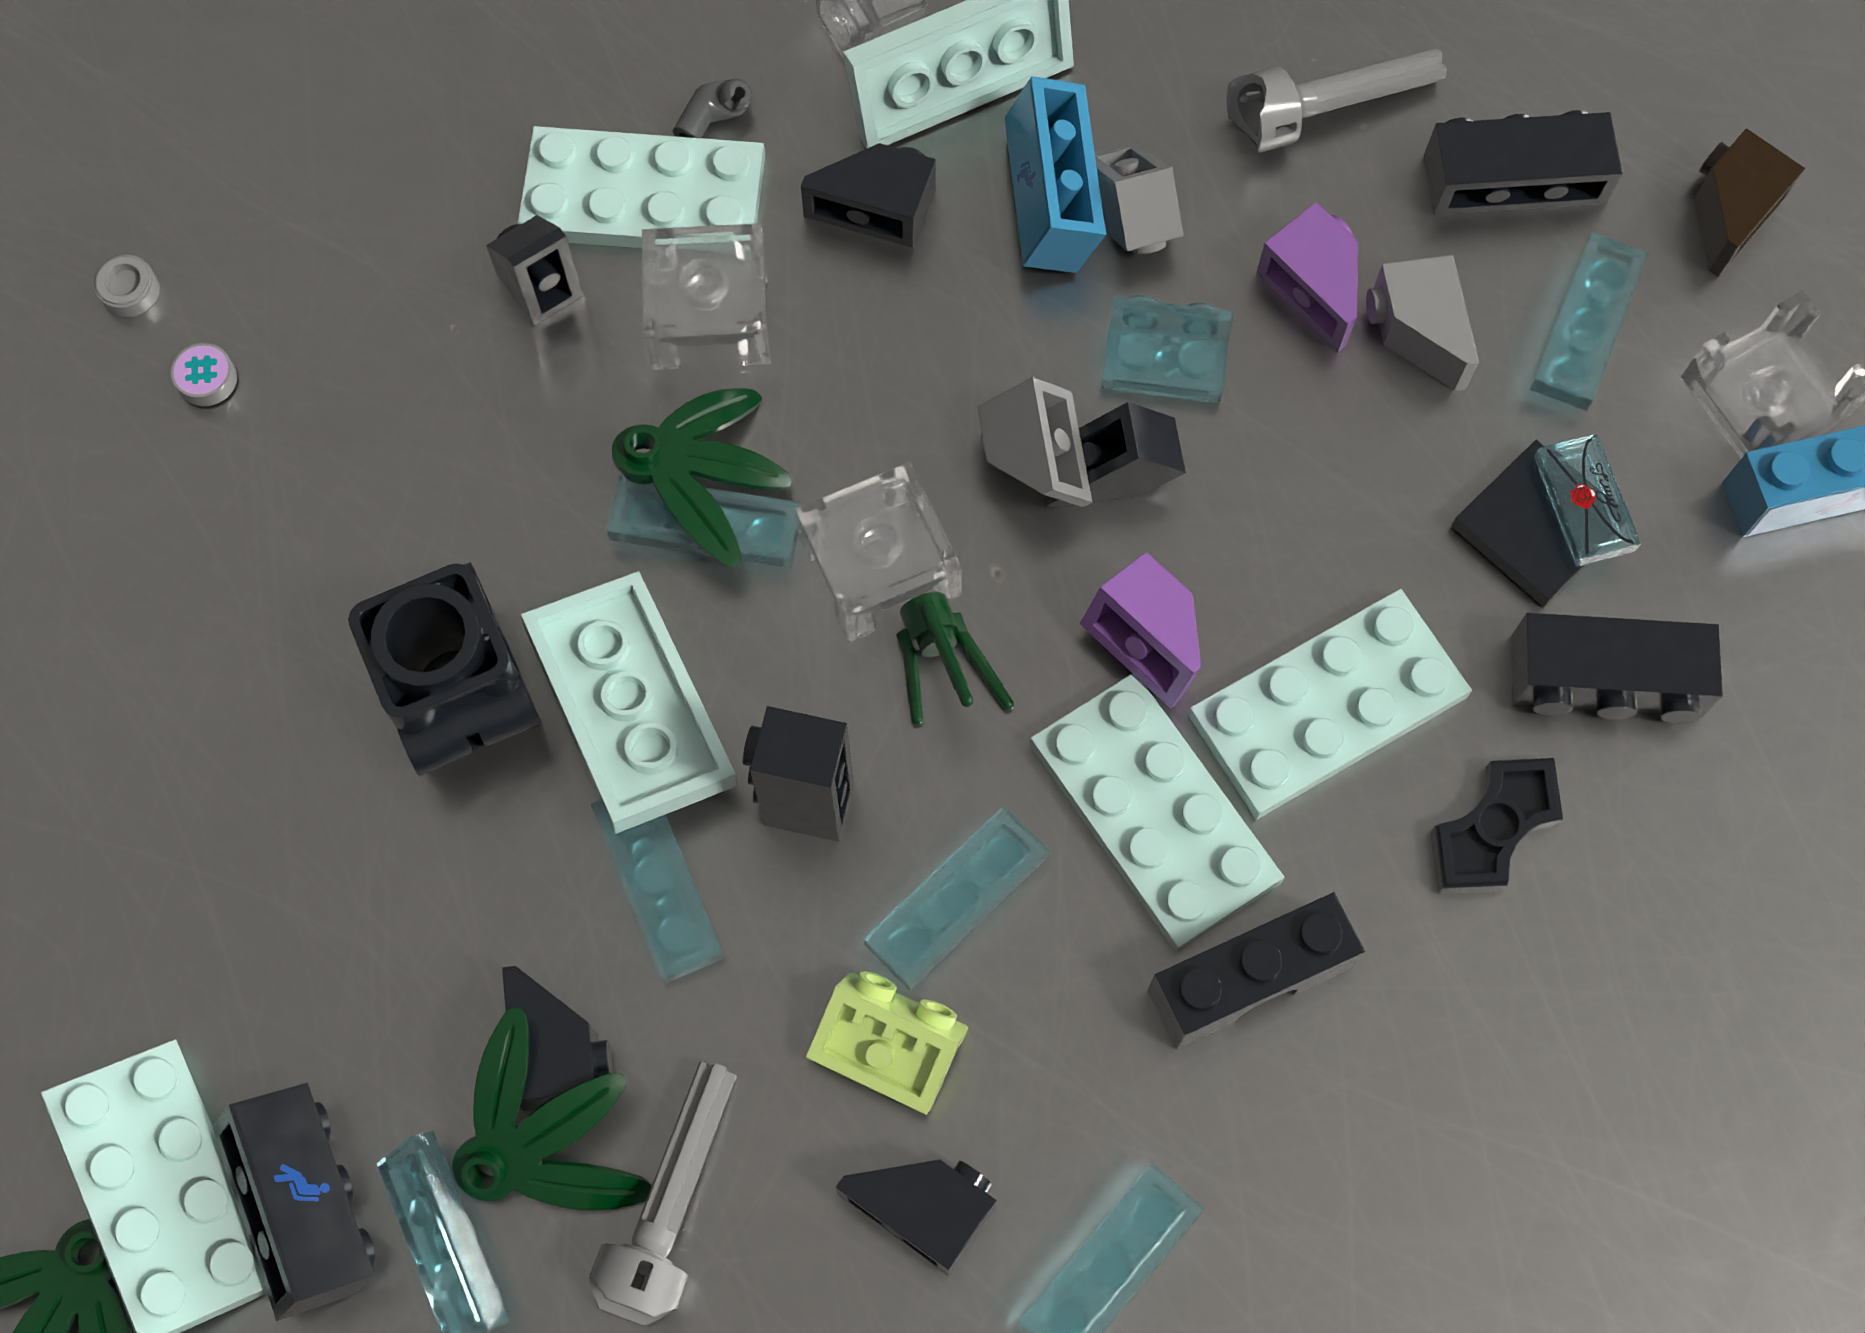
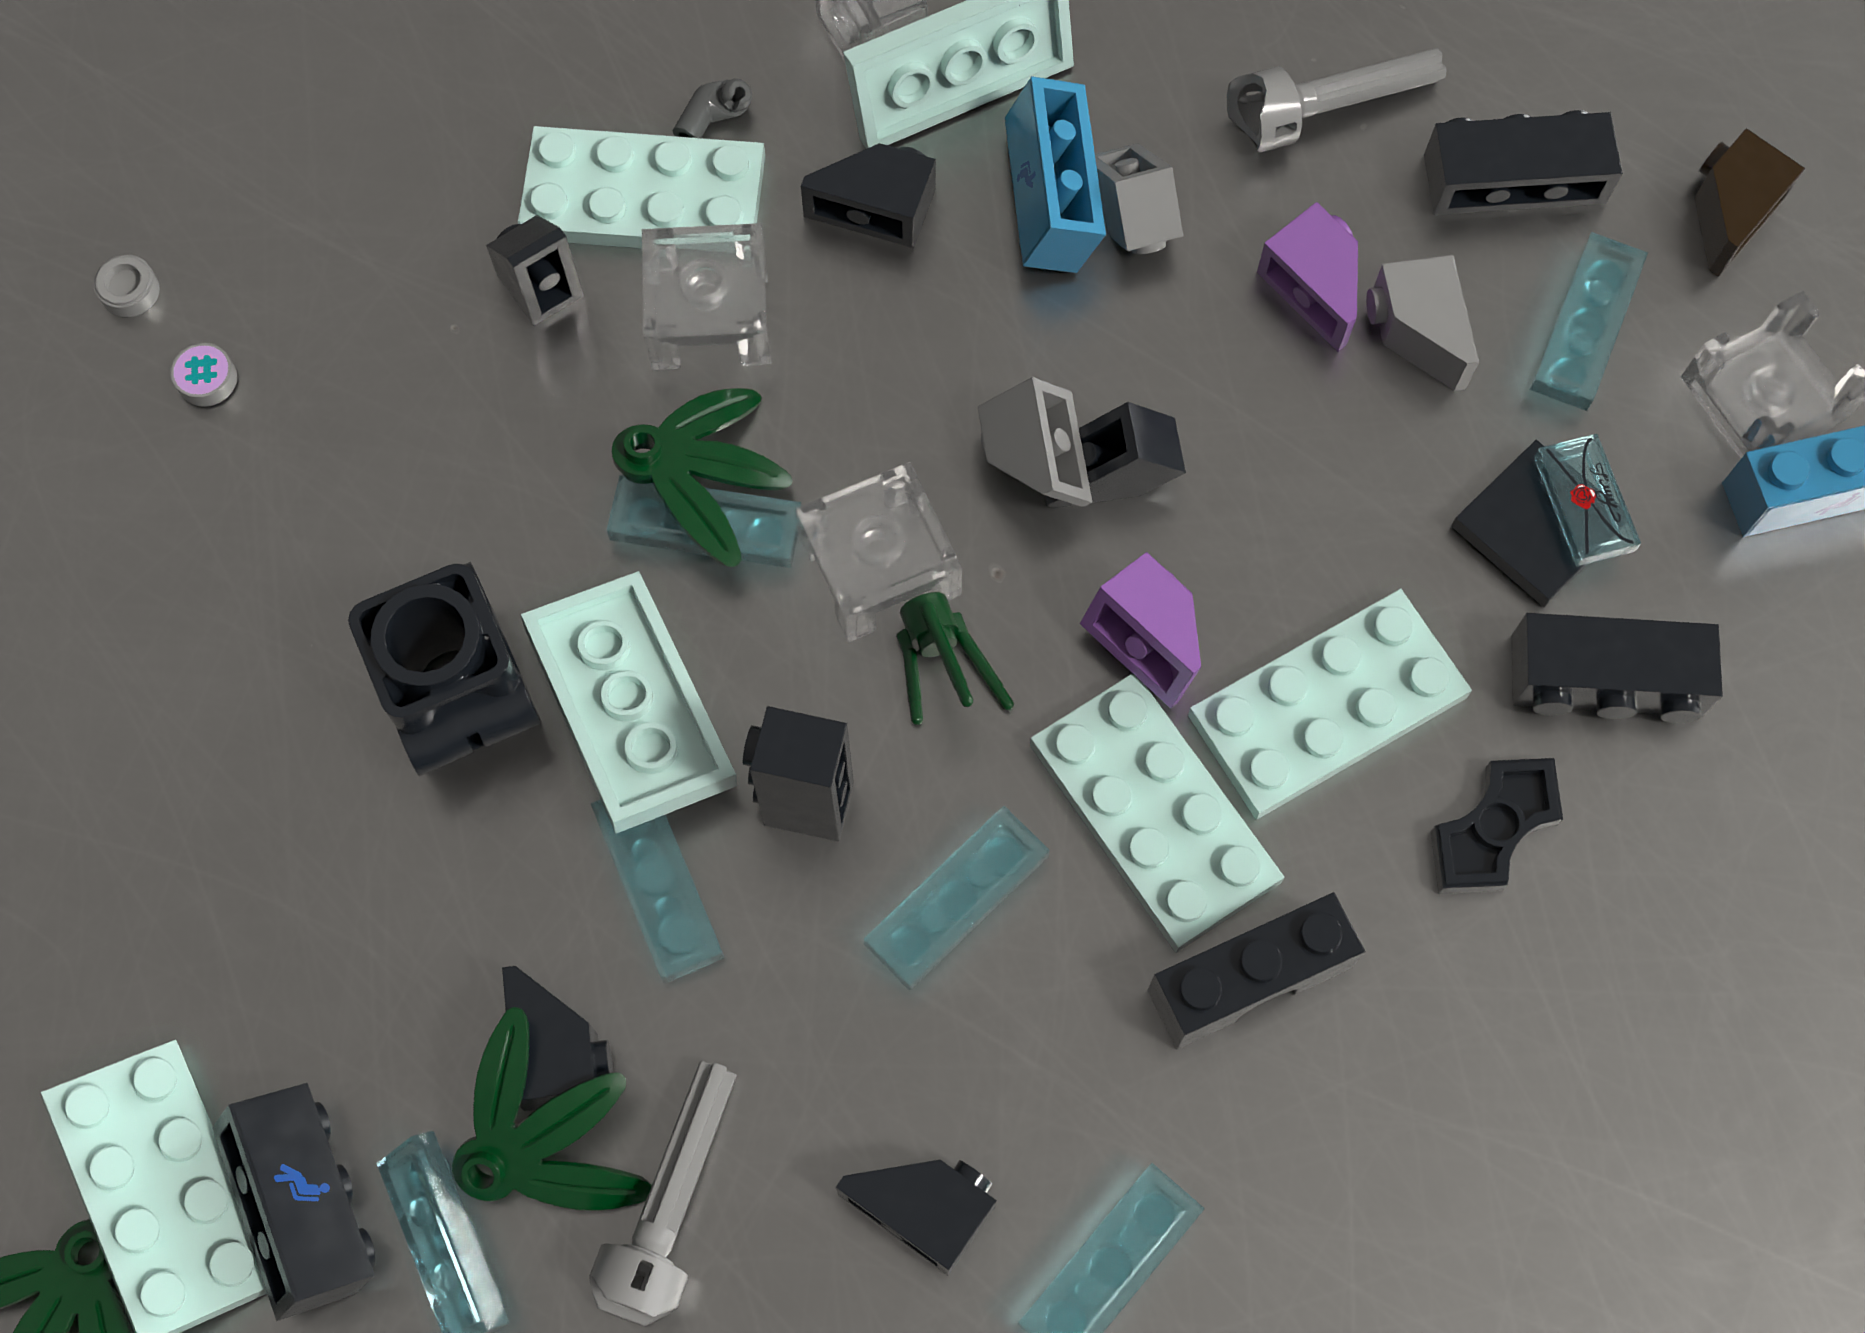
(887, 1039): yellowish green bracket -> none
(1167, 349): clear light blue bracket -> none

